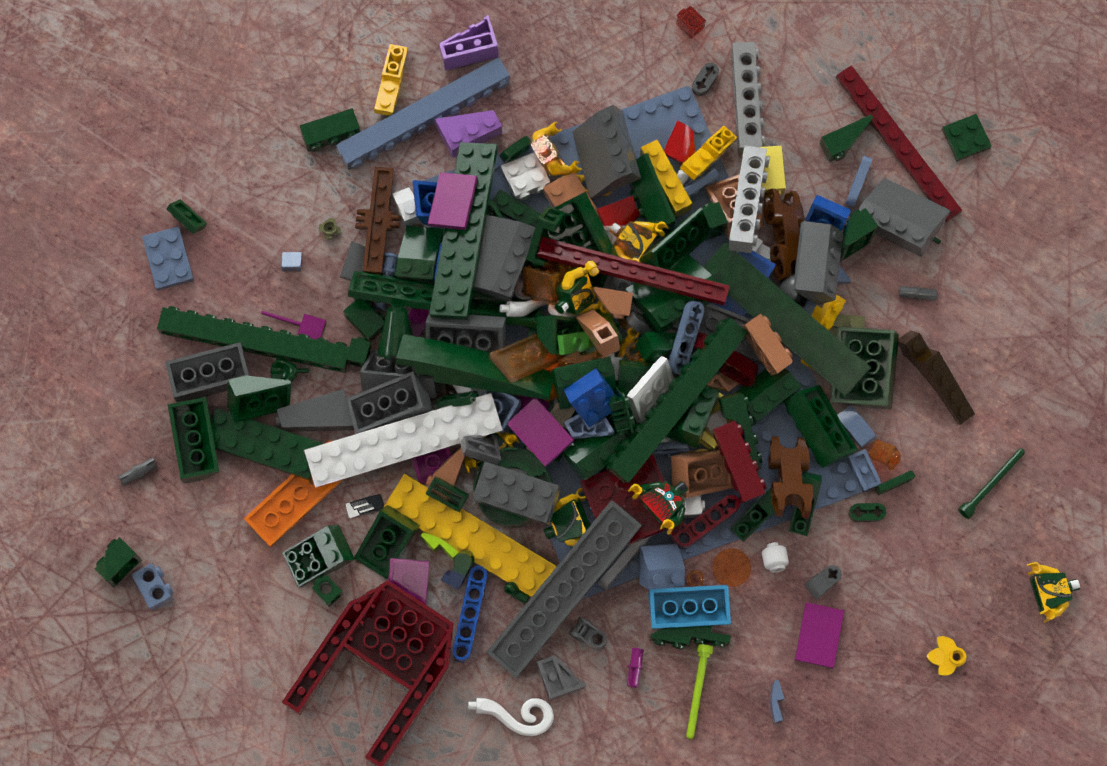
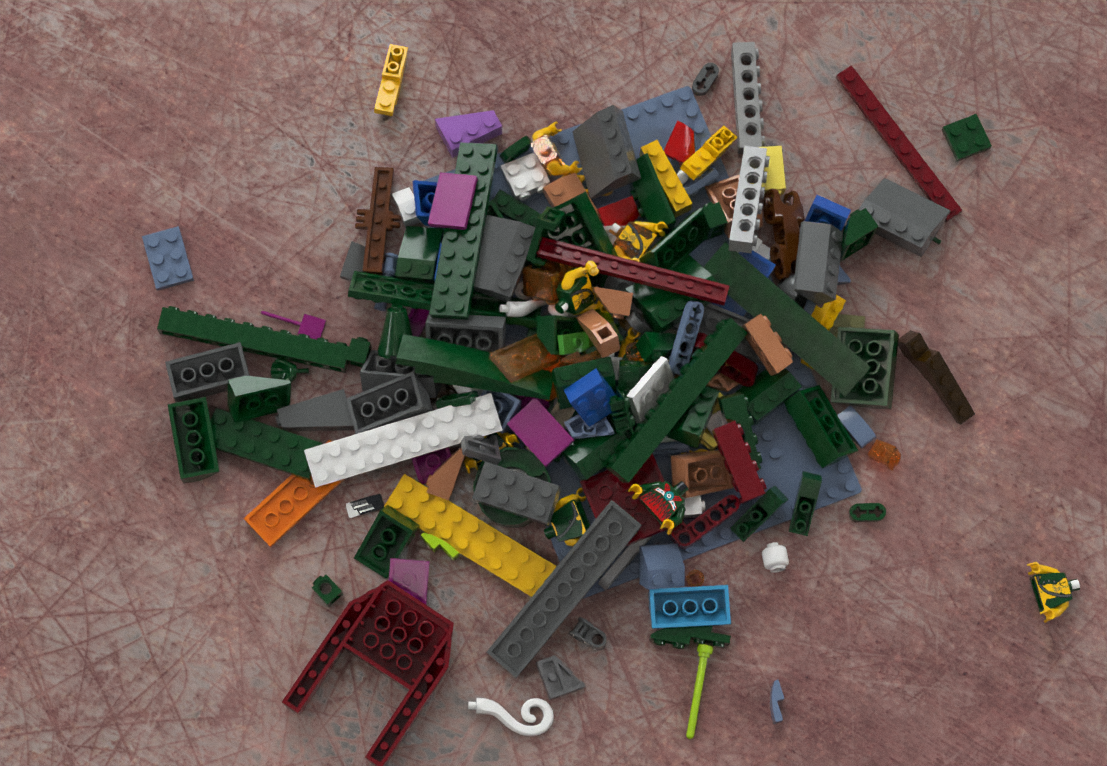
(117, 562): dark green slope -> none
(138, 471): dark grey pin -> none
(149, 588): sand blue brick -> none
(186, 216): dark green plate -> none
(291, 261): slope -> none
(318, 555): dark green slope -> none
(329, 130): dark green brick -> none
(330, 223): olive plate -> none
(365, 318): dark green brick -> none
(423, 113): sand blue brick -> none
(462, 566): leg -> none
(464, 495): dark green tile -> none
(470, 46): medium lavender wedge -> none
(470, 604): blue beam -> none
(512, 589): dark green arm -> none
(635, 667): magenta axle -> none
(690, 21): clear red brick -> none
(731, 567): clear orange tile -> none
(790, 487): reddish brown piece -> none
(819, 635): magenta tile -> none
(821, 583): dark grey piece -> none
(841, 141): dark green slope -> none
(858, 181): sand blue beam -> none
(864, 470): sand blue plate -> none
(895, 482): dark green tile -> none
(918, 293): dark grey axle -> none
(943, 656): yellow plate -> none
(967, 509): dark green piece -> none

